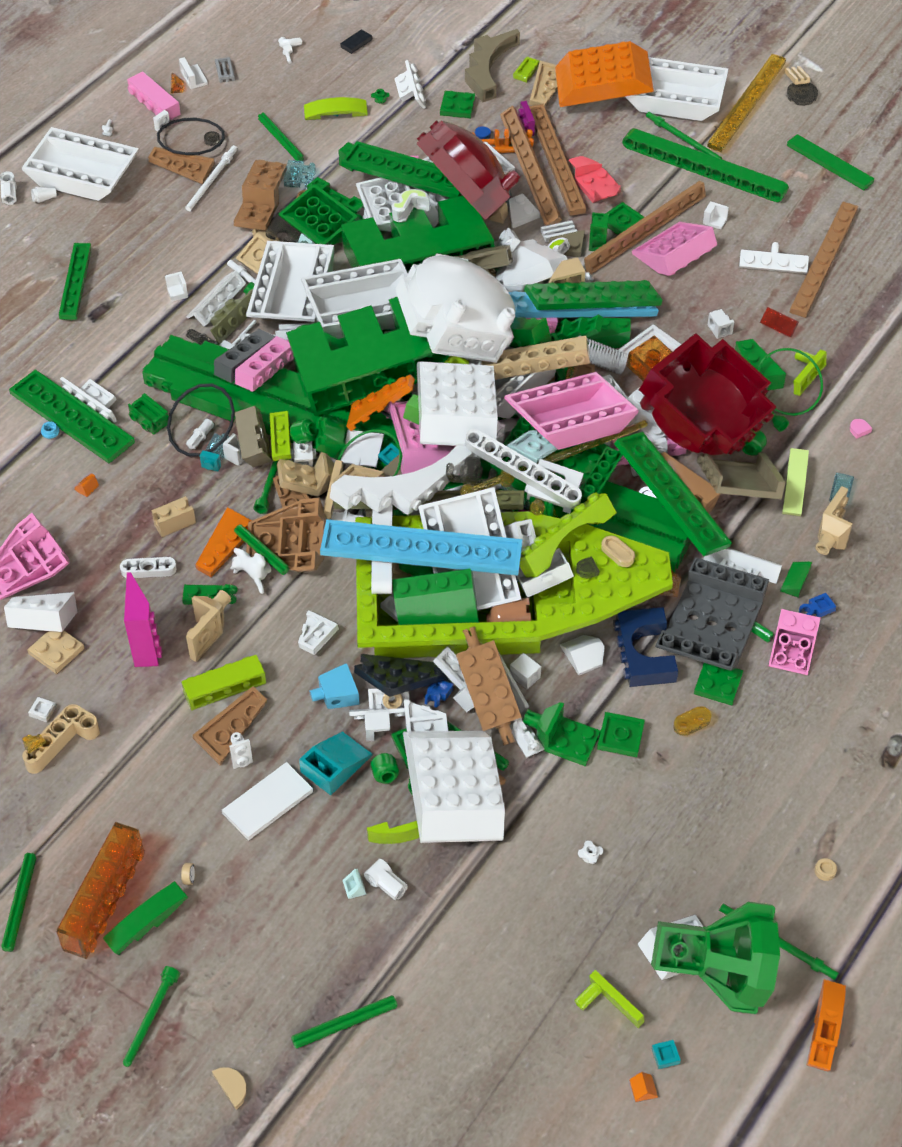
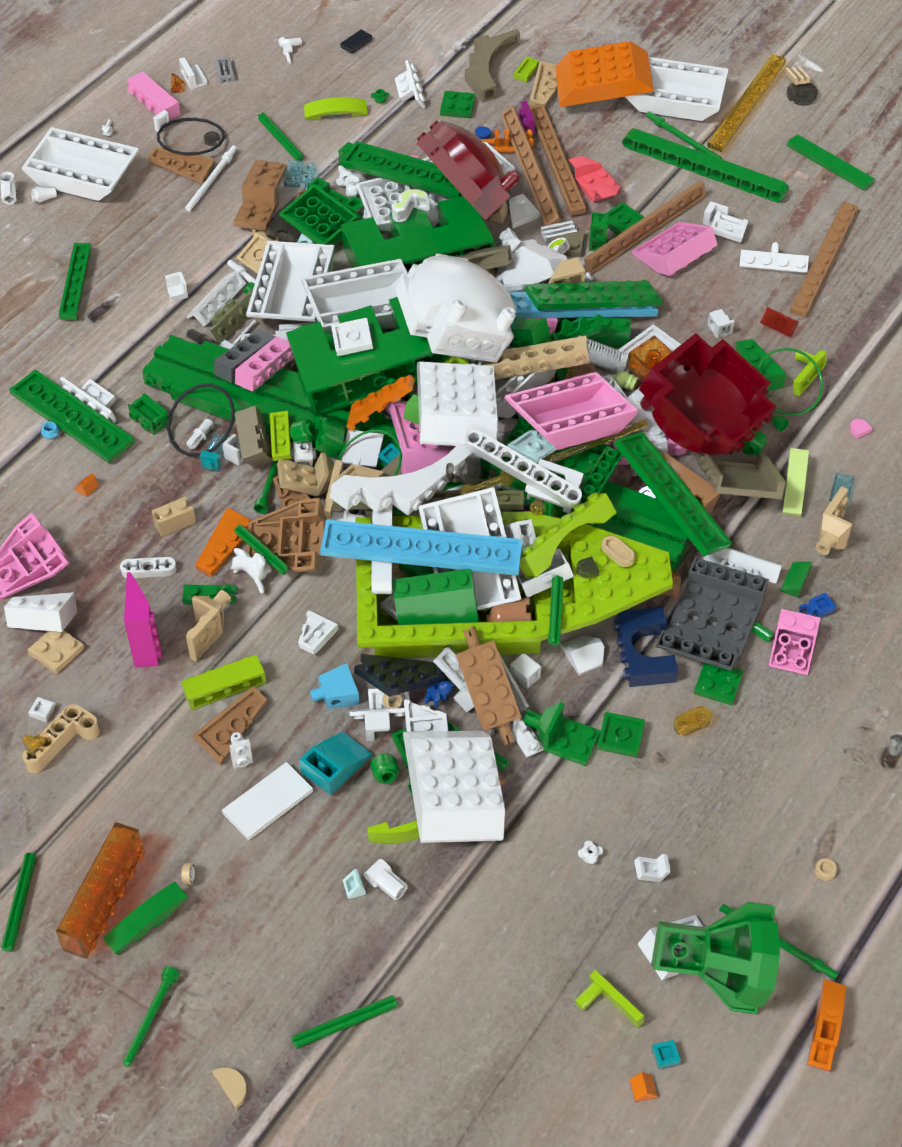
(349, 179): none -> white animal
(352, 336): none -> white plate
(556, 610): none -> green axle
(626, 380): none -> yellowish green animal
(652, 869): none -> white bracket
(729, 226): none -> white plate

